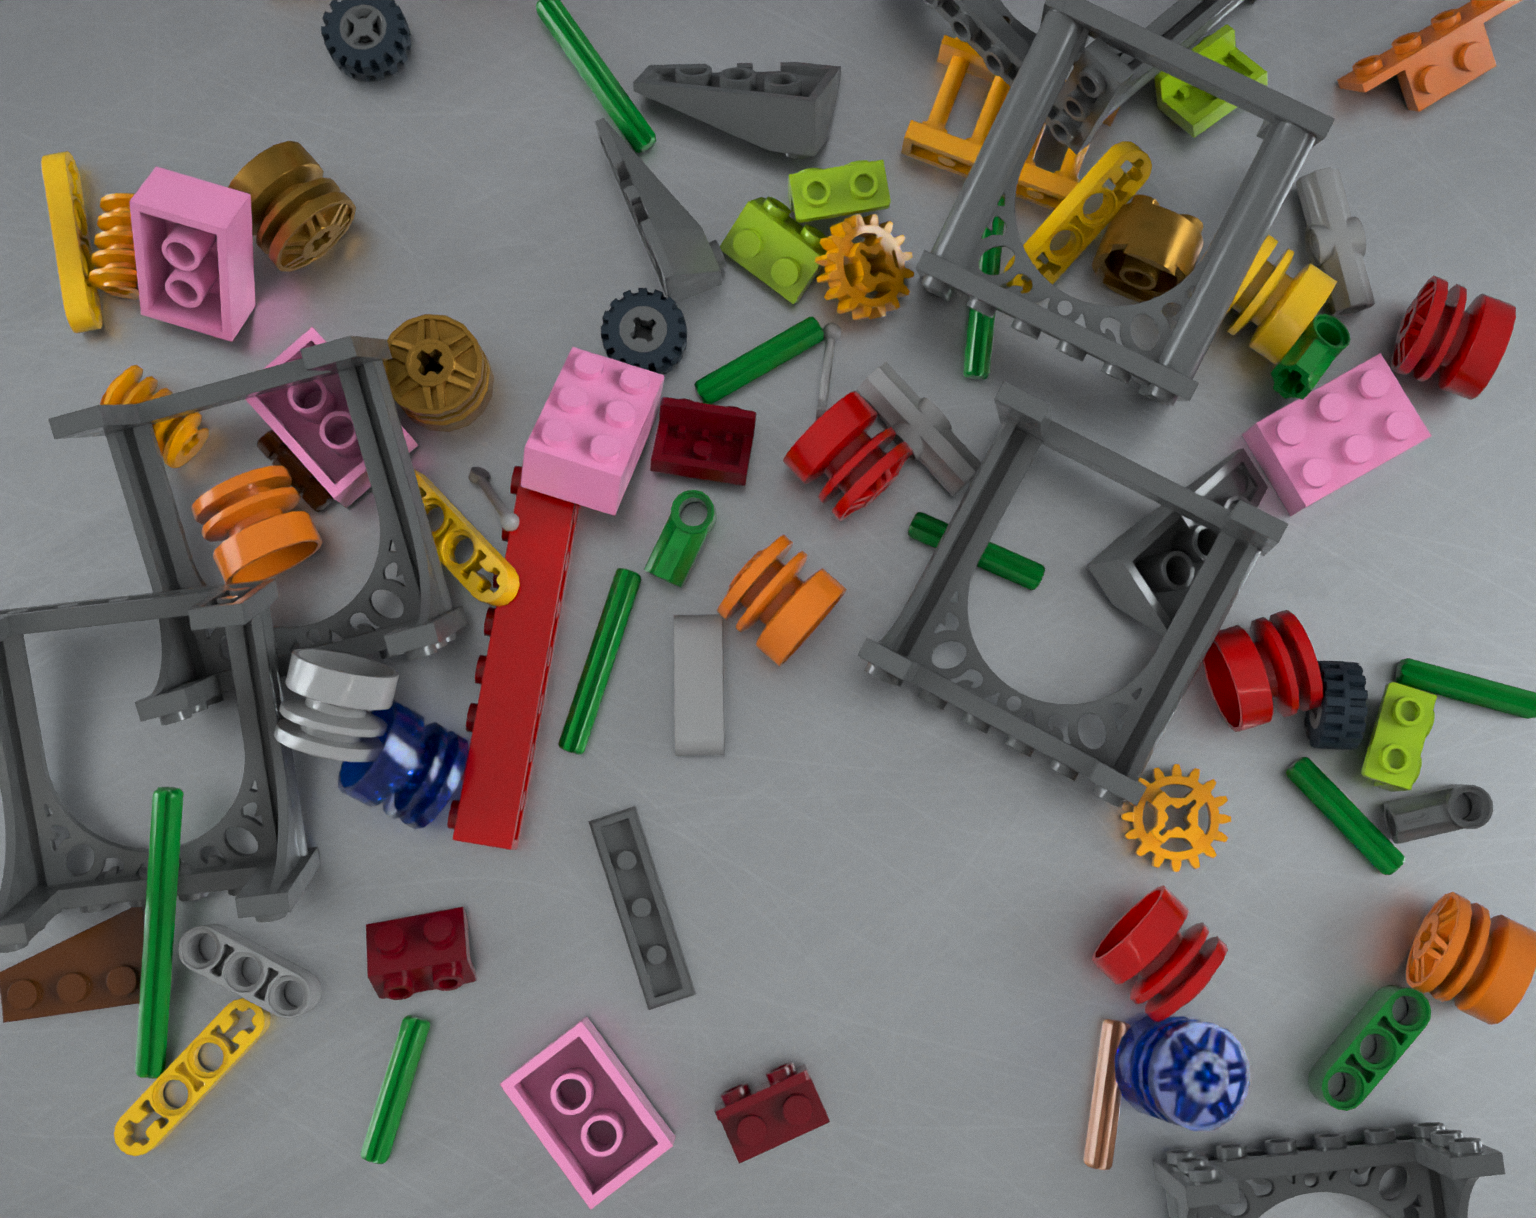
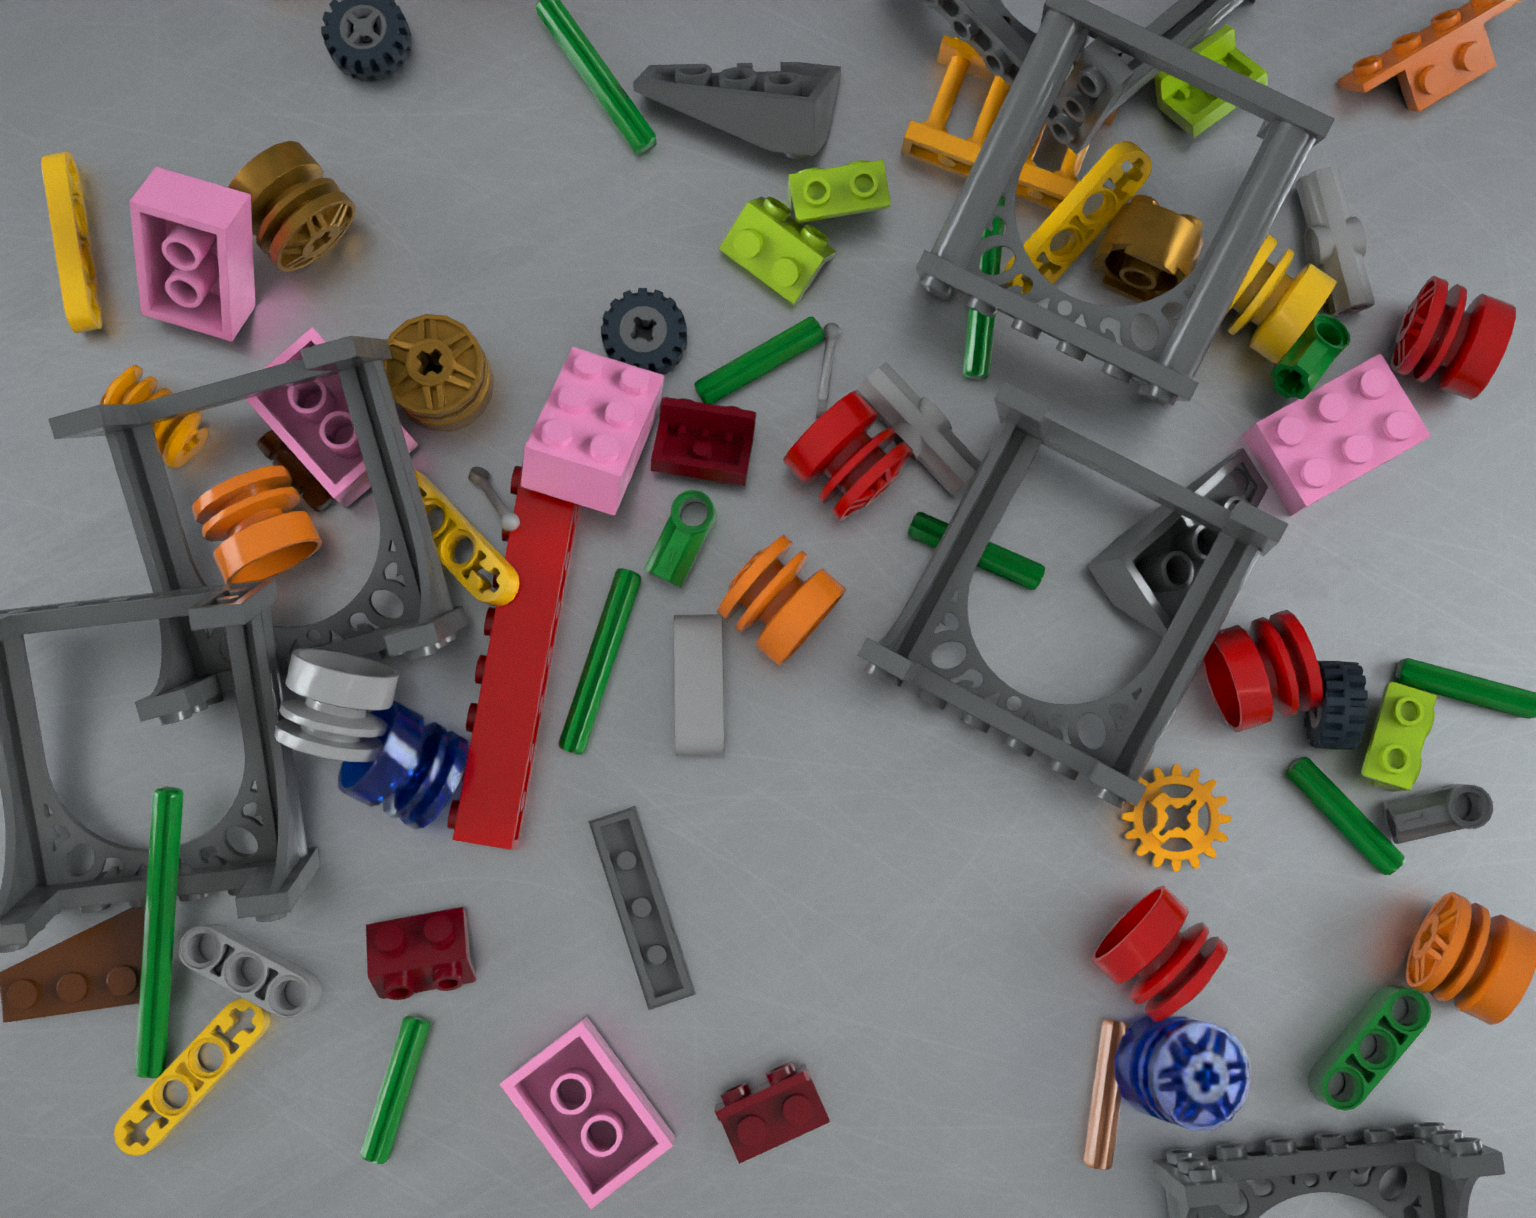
(116, 255): light orange piece -> none
(671, 236): dark grey wedge -> none
(864, 267): light orange gear -> none

